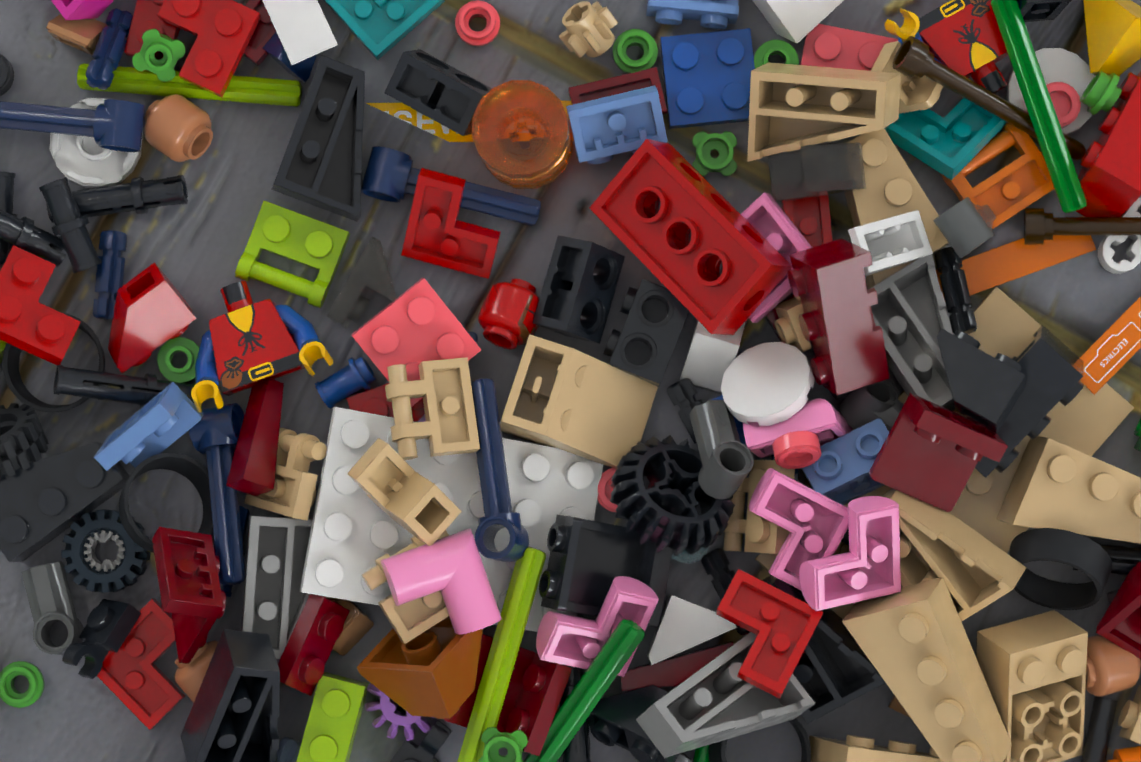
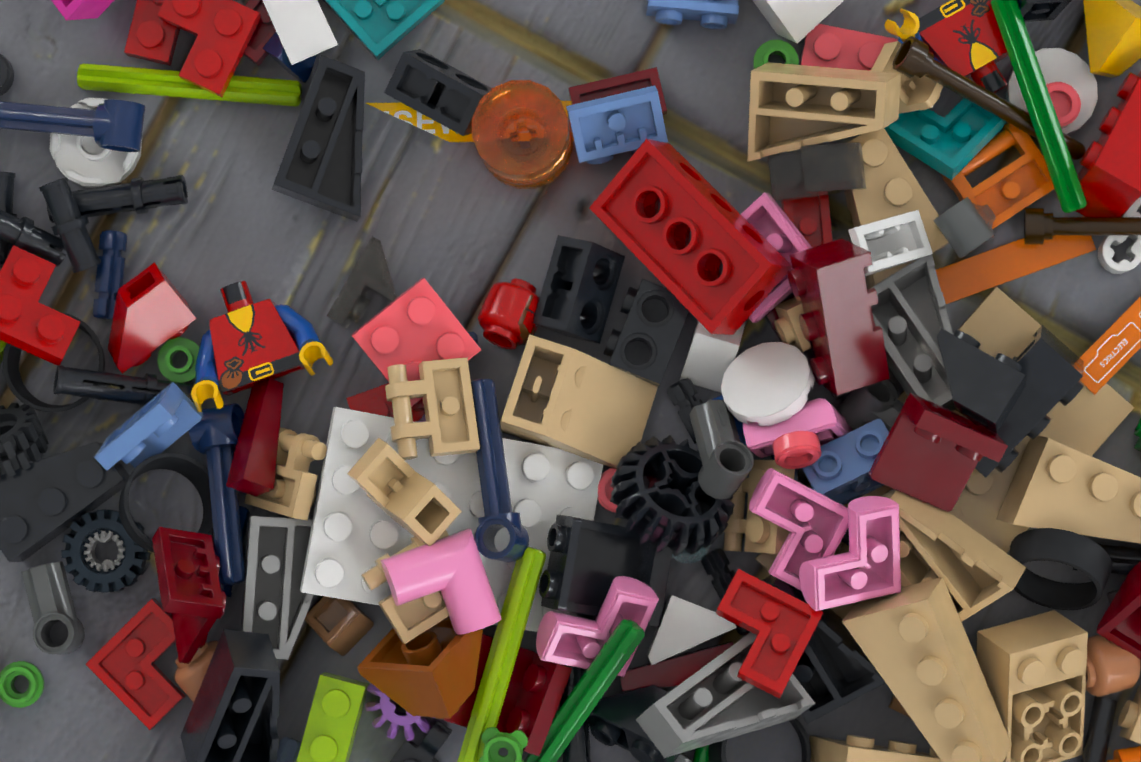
(79, 34): medium nougat slope -> none
(104, 632): black plate -> none
(109, 49): dark blue axle -> none
(154, 42): bright green plate -> none
(178, 128): nougat head -> none
(298, 240): lime plate -> none
(311, 643): dark red plate -> none
(346, 381): blue pin -> none
(391, 176): dark blue axle -> none
(438, 236): red plate -> none
(477, 9): coral plate -> none
(588, 29): tan gear -> none
(630, 38): bright green plate -> none
(707, 77): blue plate -> none
(723, 144): bright green plate -> none
(955, 291): black axle -> none
(1101, 92): bright green plate -> none

